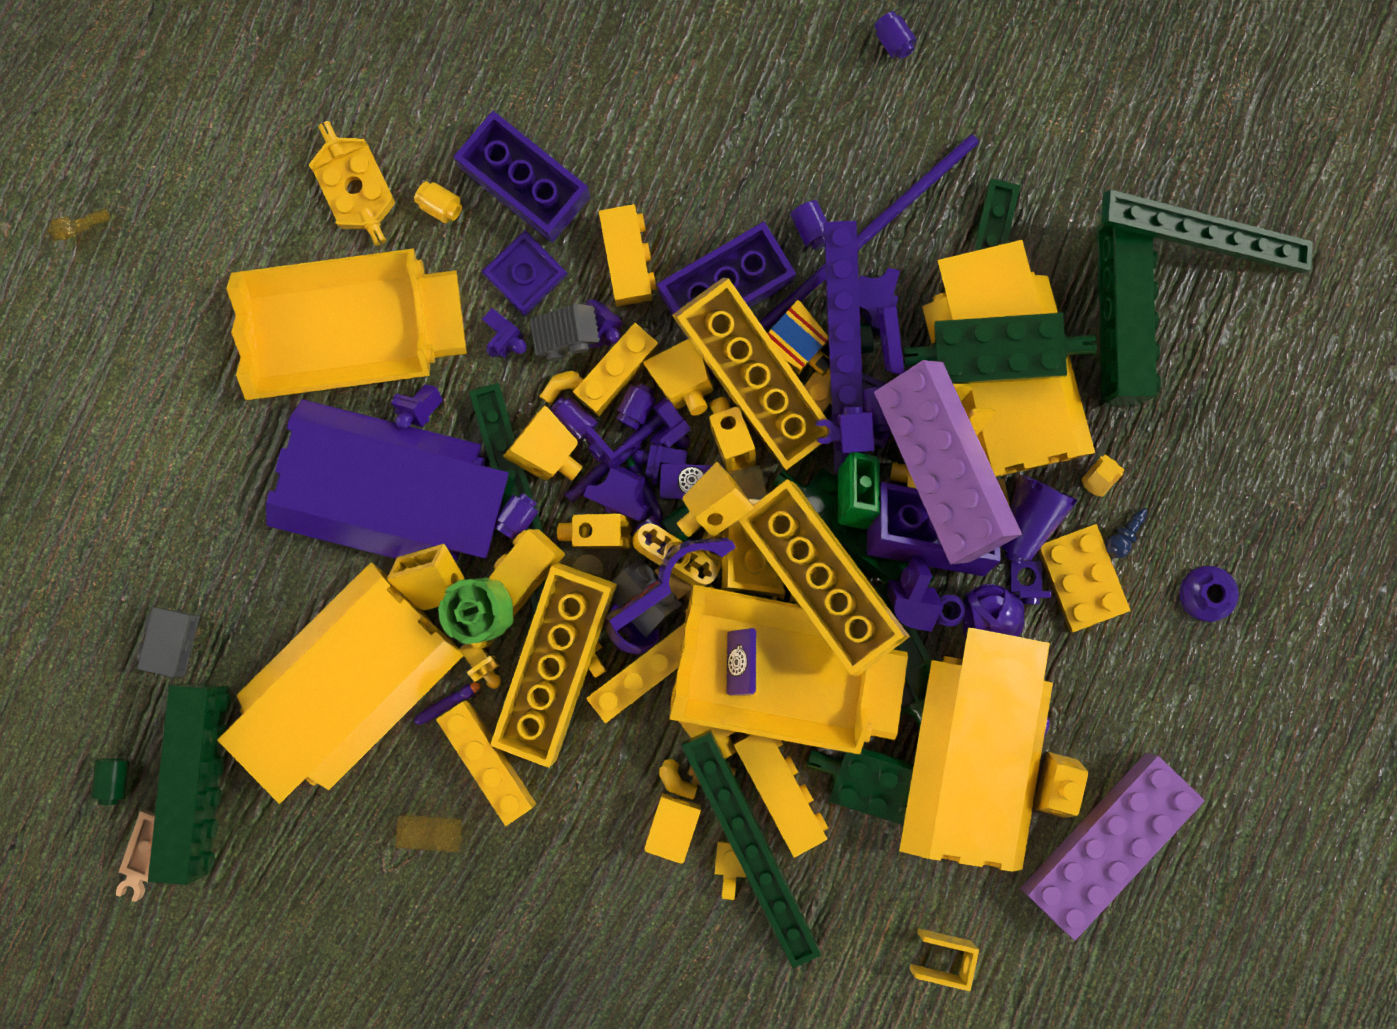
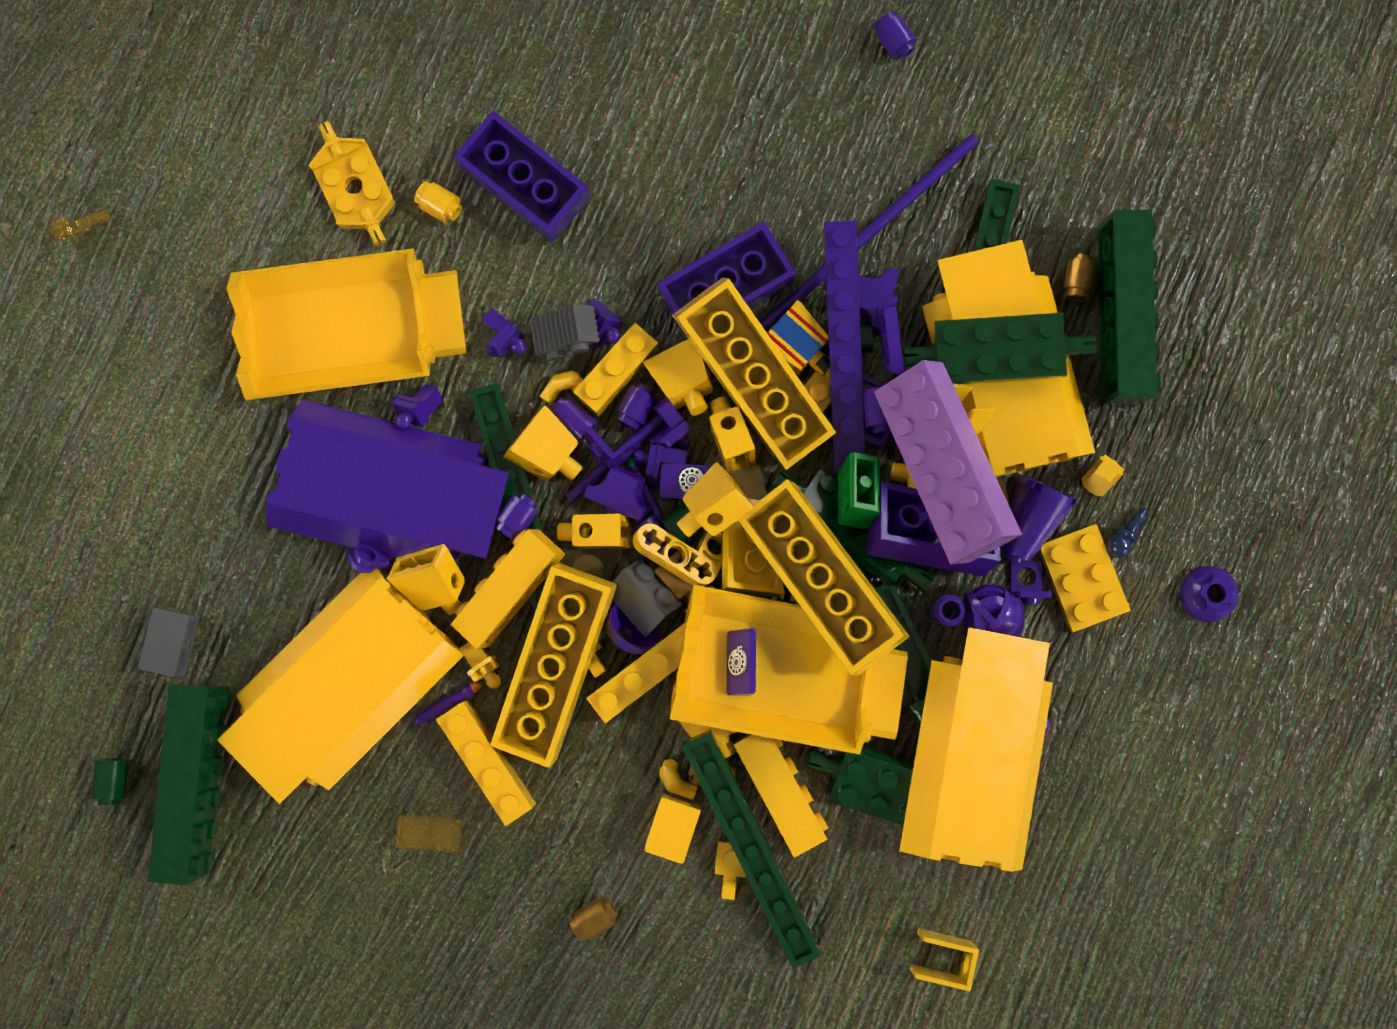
(137, 856): light nougat plate -> none
(366, 559): none -> dark purple plate
(476, 610): bright green brick -> none
(524, 273): dark purple tile -> none
(593, 919): none -> pearl gold brick
(627, 255): yellow brick -> none
(660, 588): dark purple piece -> none
(810, 224): dark purple brick -> none
(851, 431): dark purple brick -> none
(912, 599): dark purple brick -> none
(1061, 786): yellow torso -> none
(1080, 278): none -> pearl gold brick
(1112, 844): medium lavender brick -> none
(1205, 231): plate -> none

